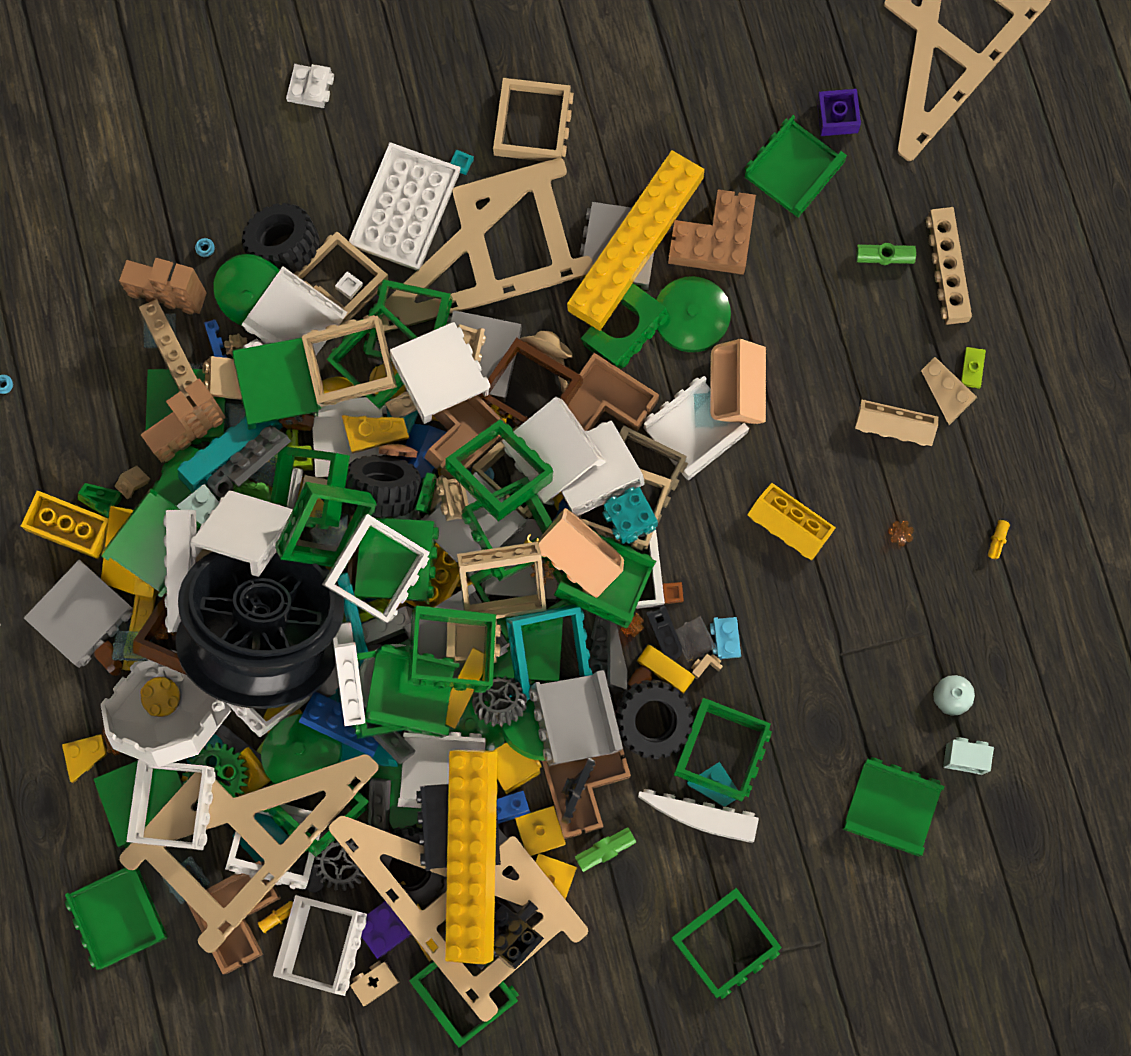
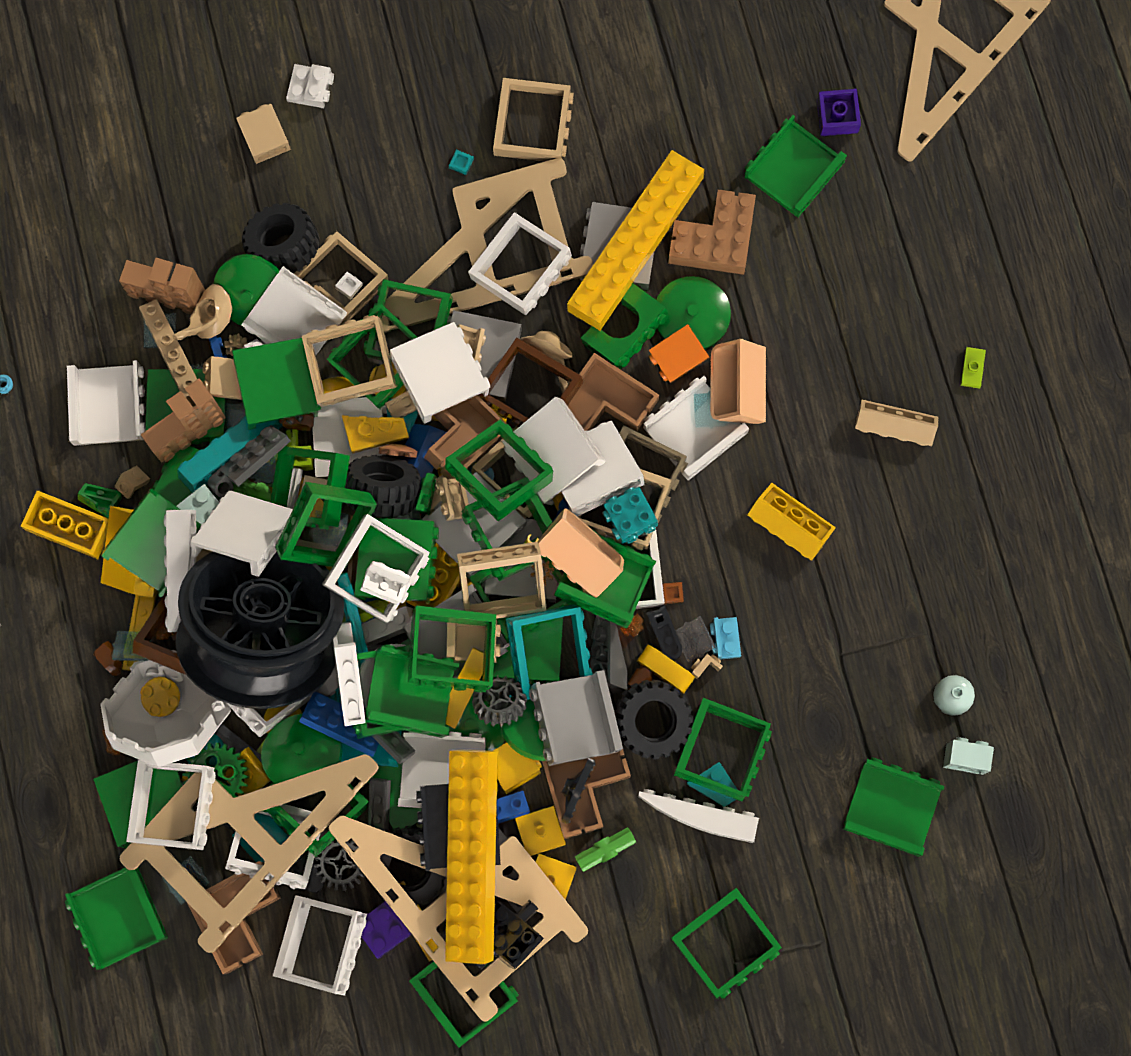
(79, 614): light grey panel -> none
(83, 754): yellow wing -> none
(105, 404): none -> white panel
(204, 242): medium azure plate -> none
(210, 314): none -> tan hat
(263, 133): none -> tan panel
(276, 917): yellow axle -> none
(369, 993): tan brick -> none
(385, 582): none -> white bracket
(404, 206): white plate -> none
(495, 248): none -> white window
(678, 354): none -> orange brick
(898, 254): bright green piece -> none
(901, 532): clear orange plant -> none
(946, 219): tan brick -> none
(947, 389): tan wing -> none
(998, 539): yellow axle -> none

